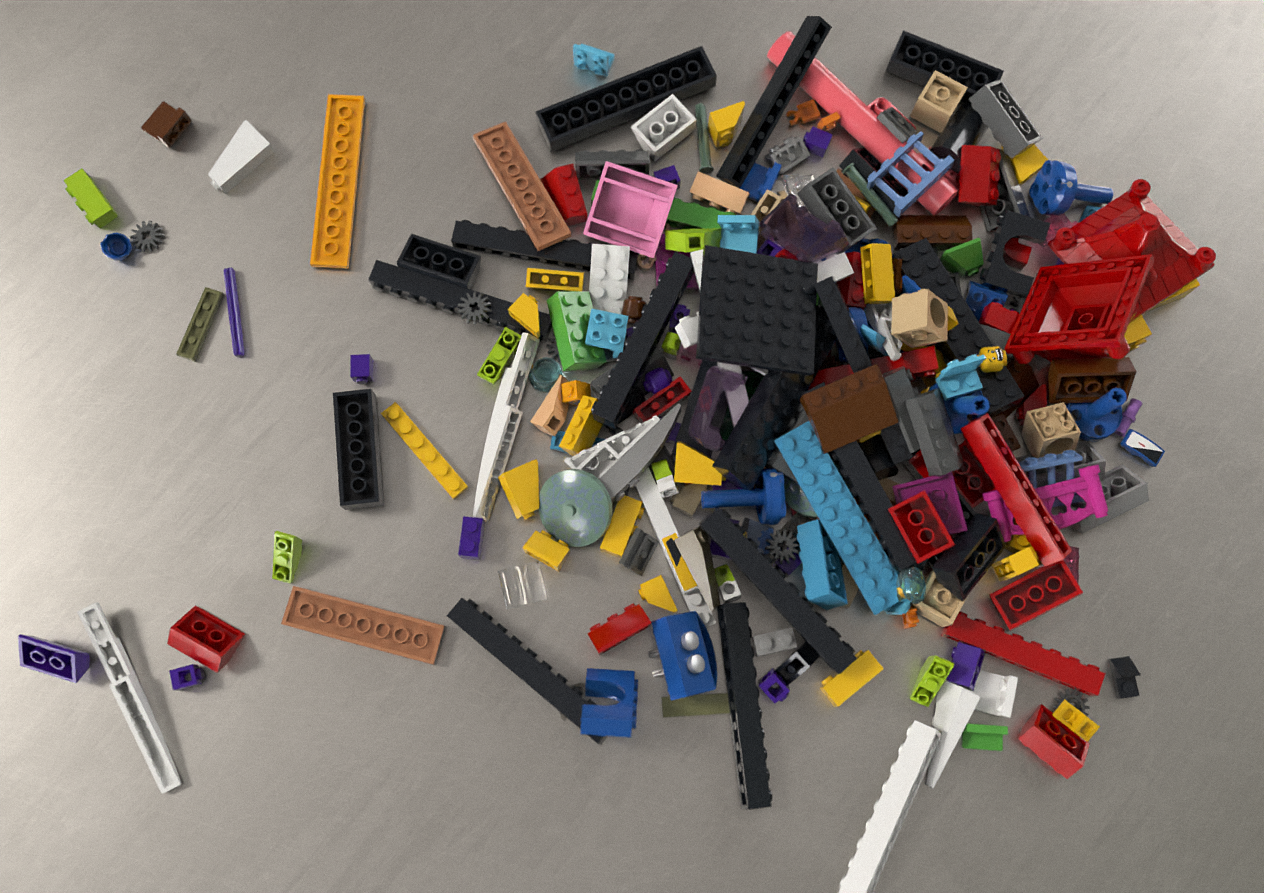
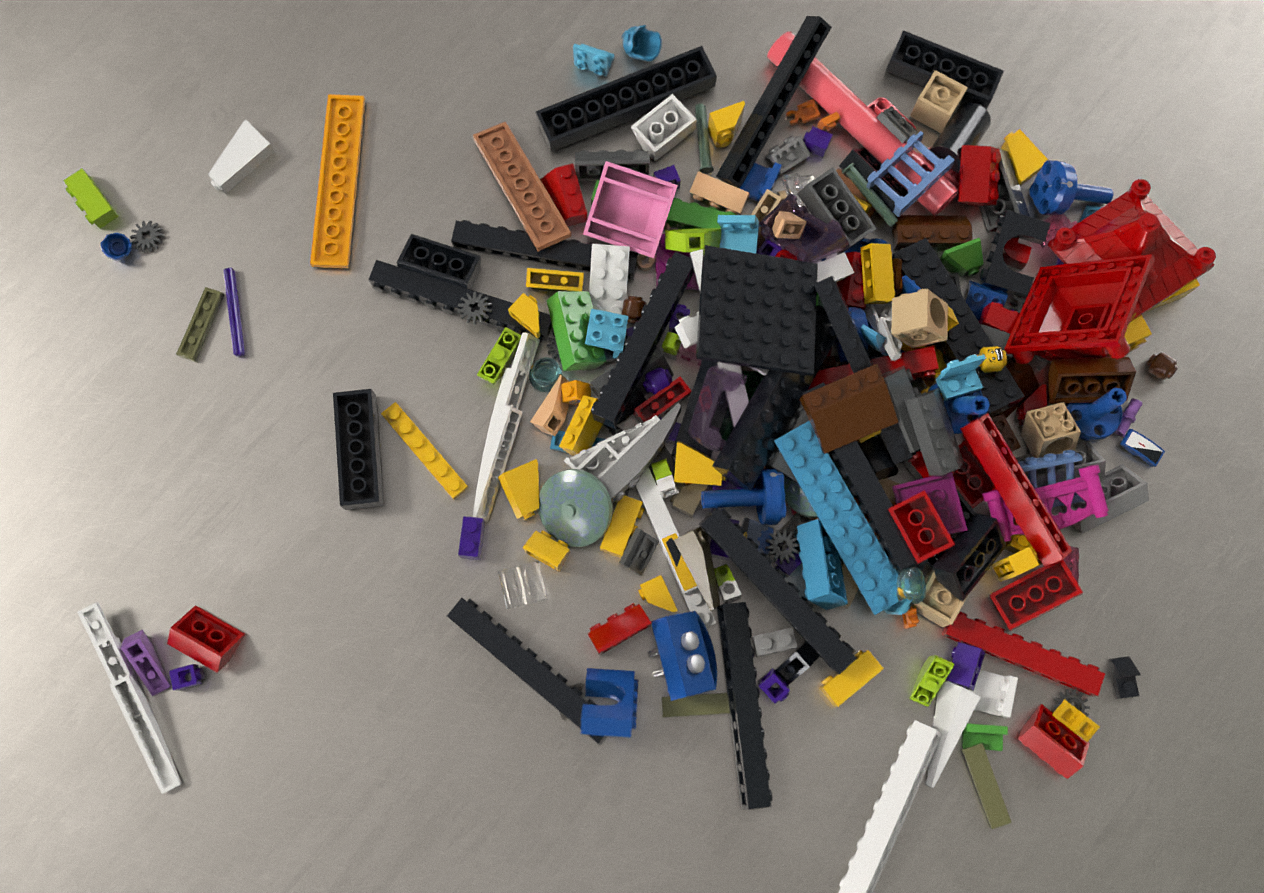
(52, 658): dark purple slope -> none
(145, 662): none -> medium lavender slope
(166, 124): reddish brown bracket -> none
(286, 556): lime slope -> none
(361, 368): dark purple brick -> none
(363, 625): nougat plate -> none
(641, 43): none -> dark azure helmet
(788, 225): none -> light nougat slope
(986, 786): none -> olive tile
(1005, 118): dark grey slope -> none
(1162, 366): none -> reddish brown head

